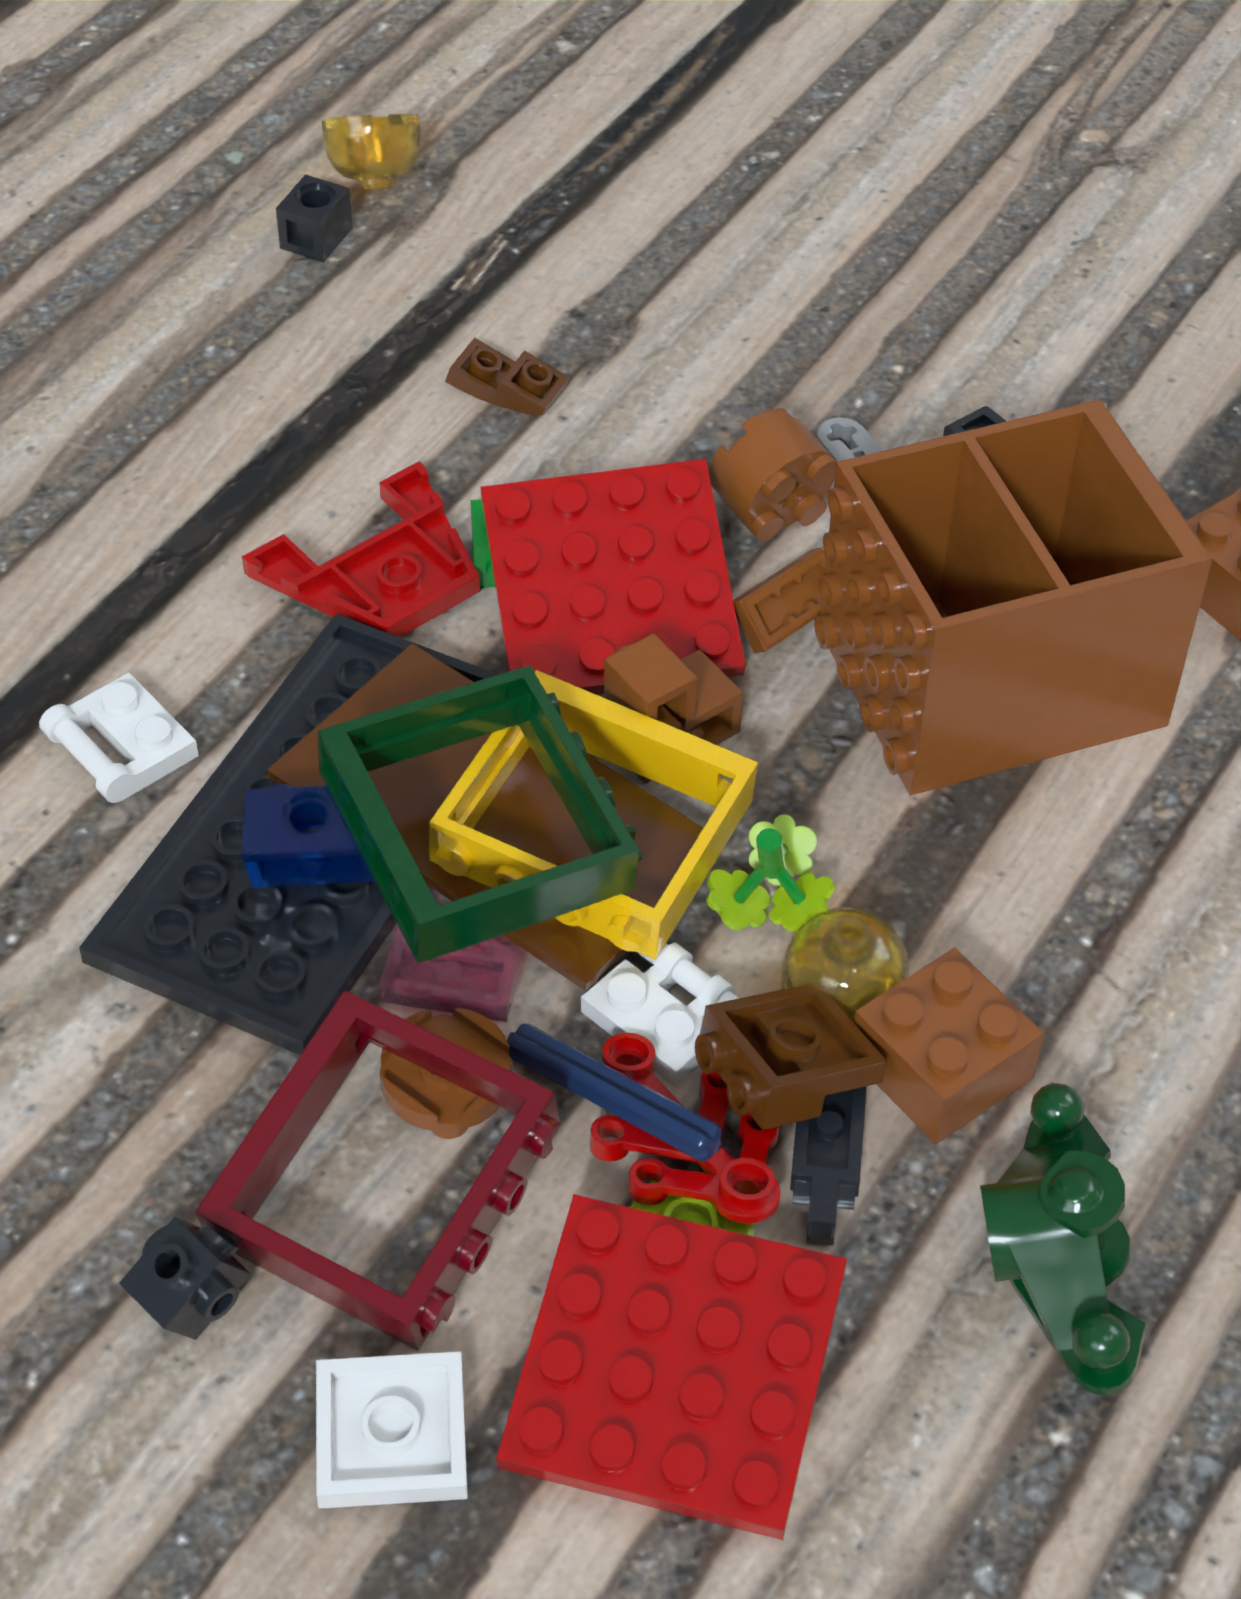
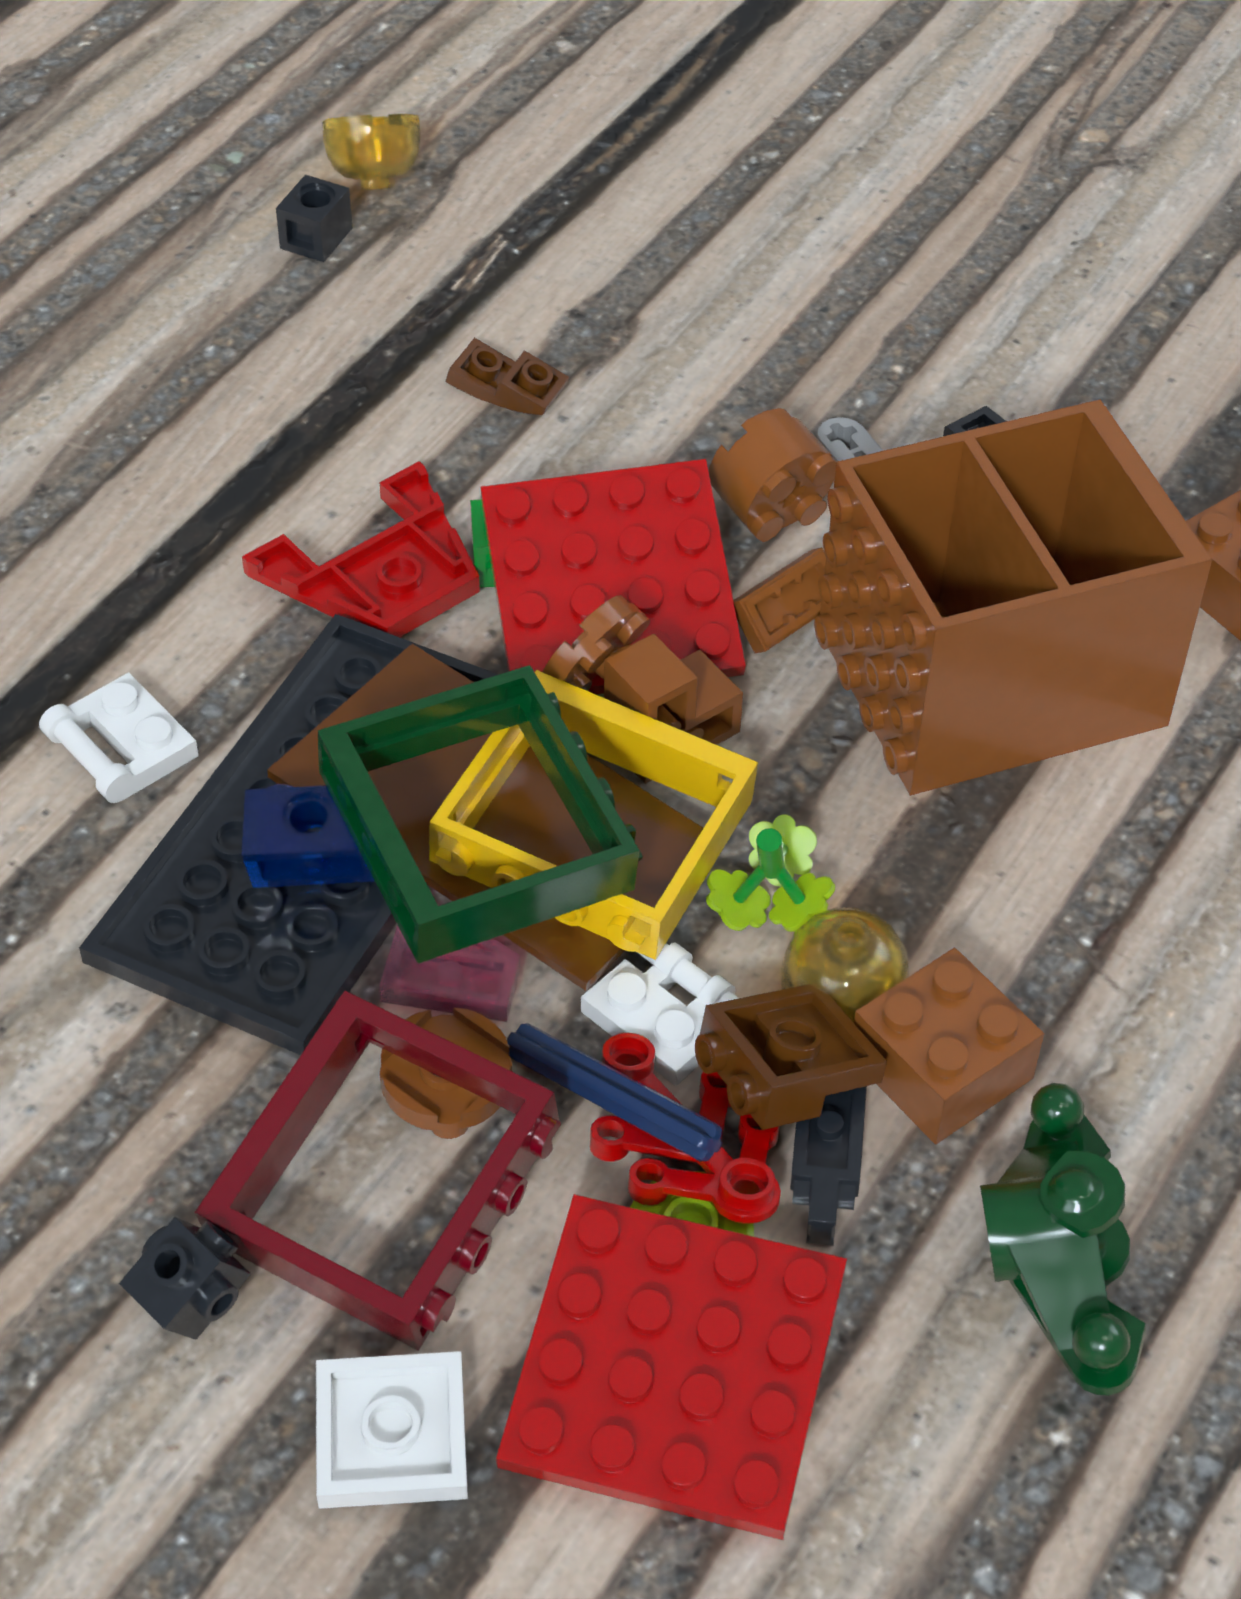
(605, 631): none -> dark orange plate

